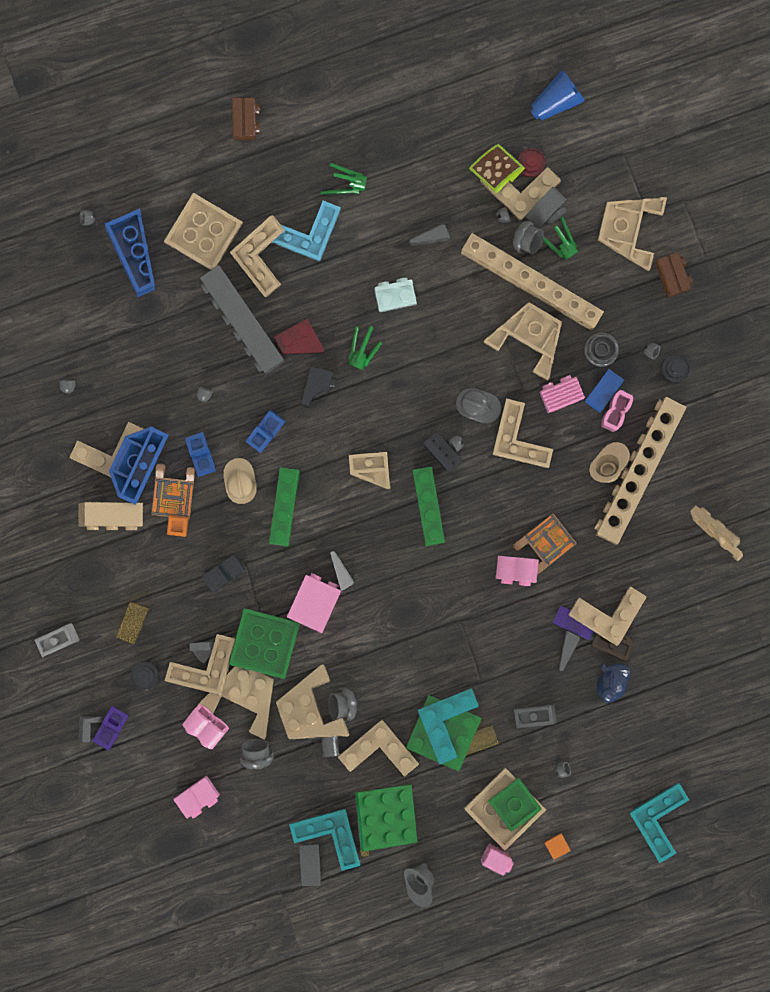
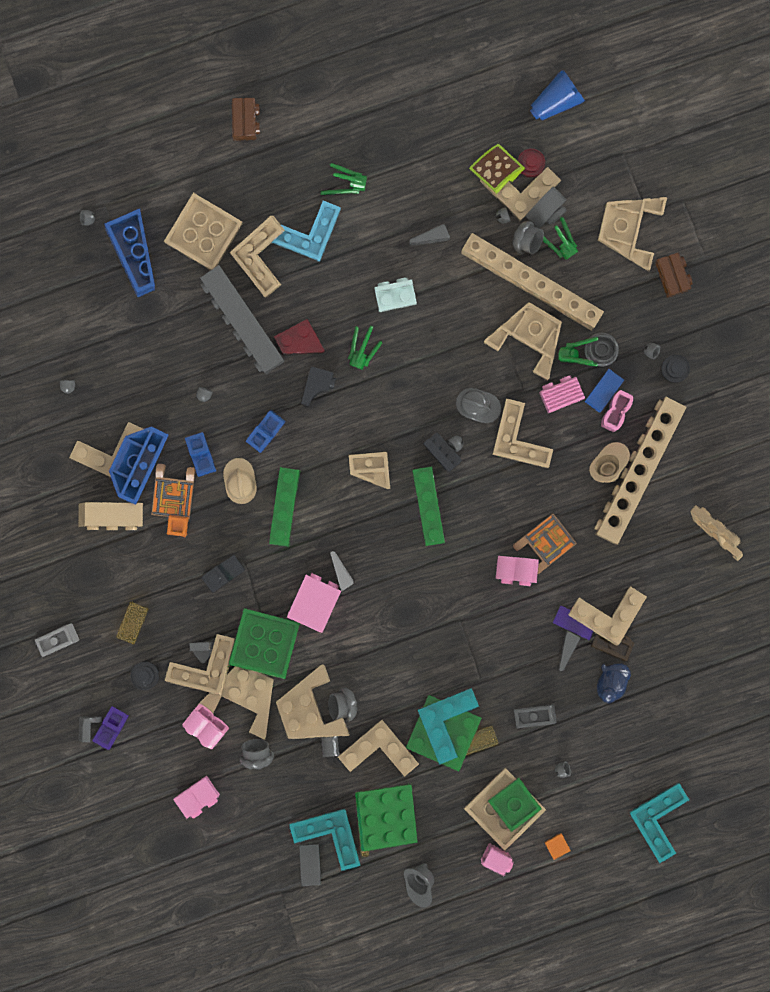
(570, 354): none -> green plant

